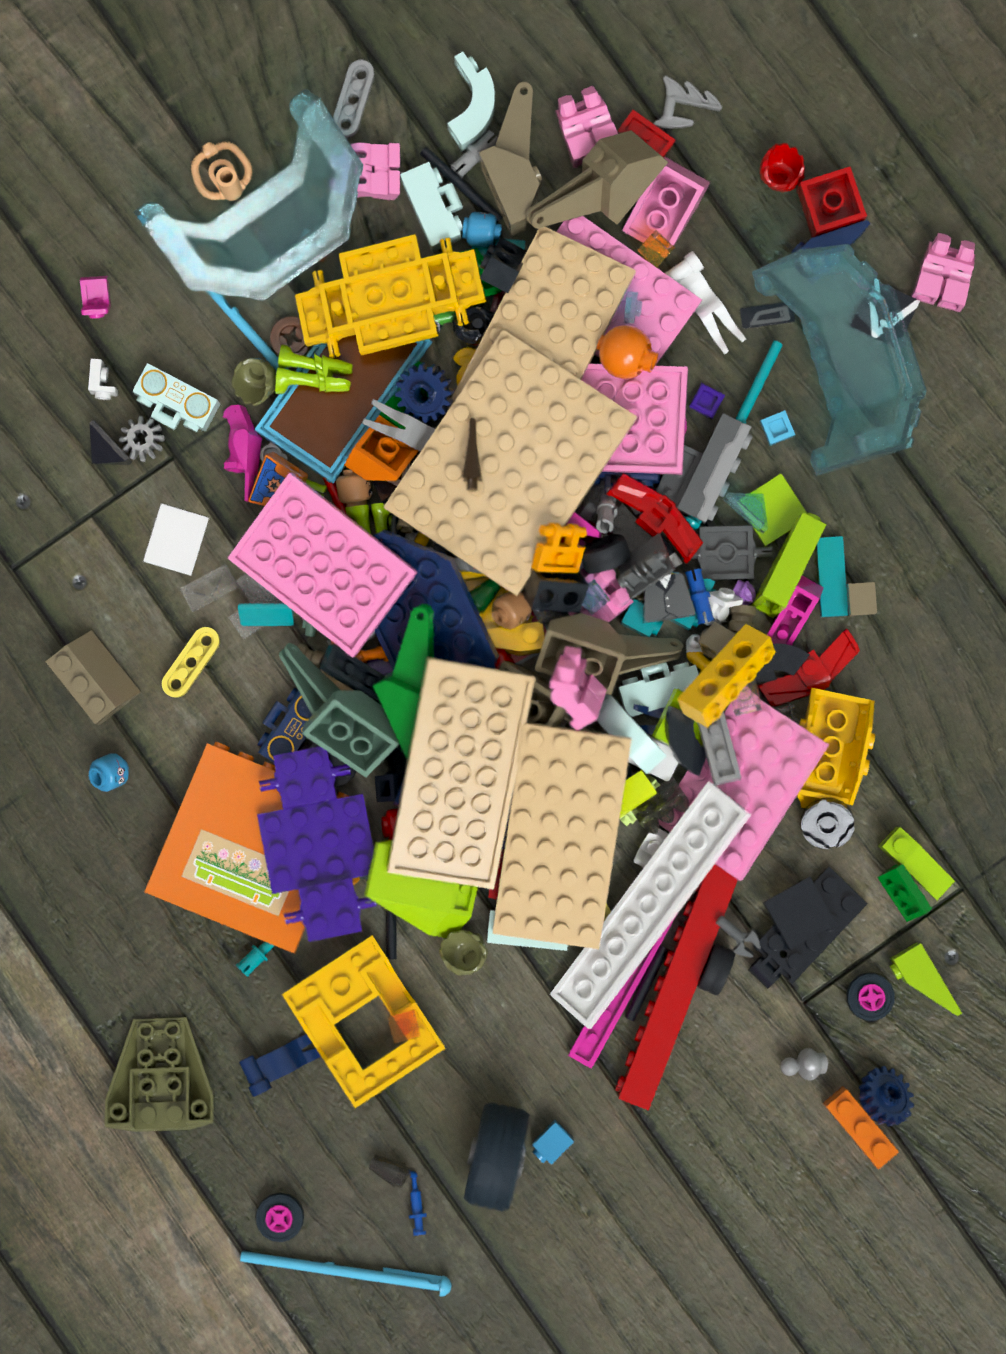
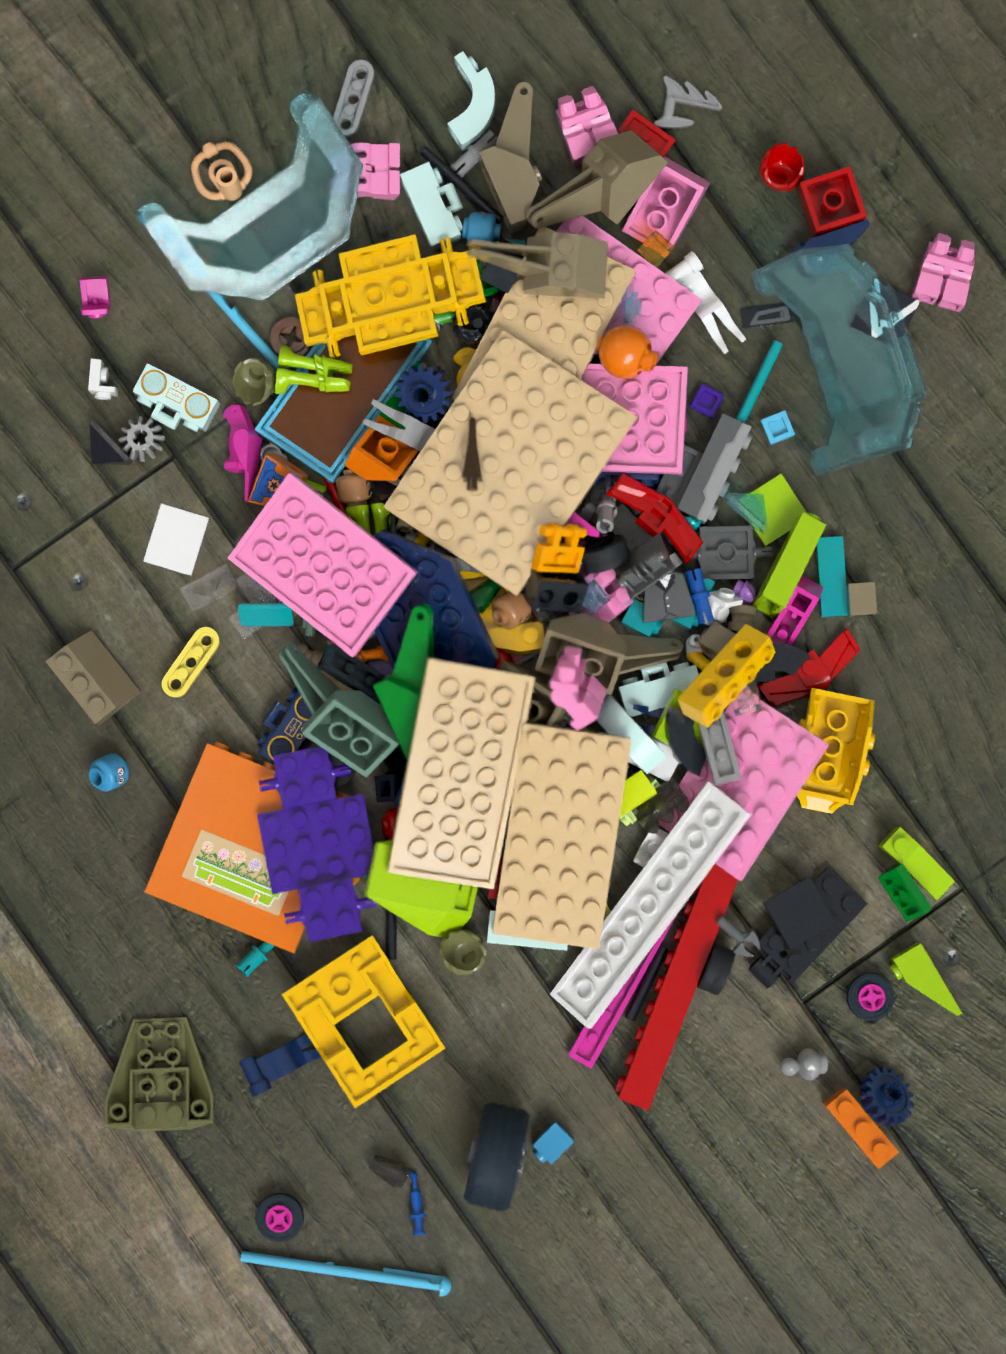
(403, 1026): clear orange plate -> none
(553, 265): none -> dark tan slope
(827, 823): tile -> none

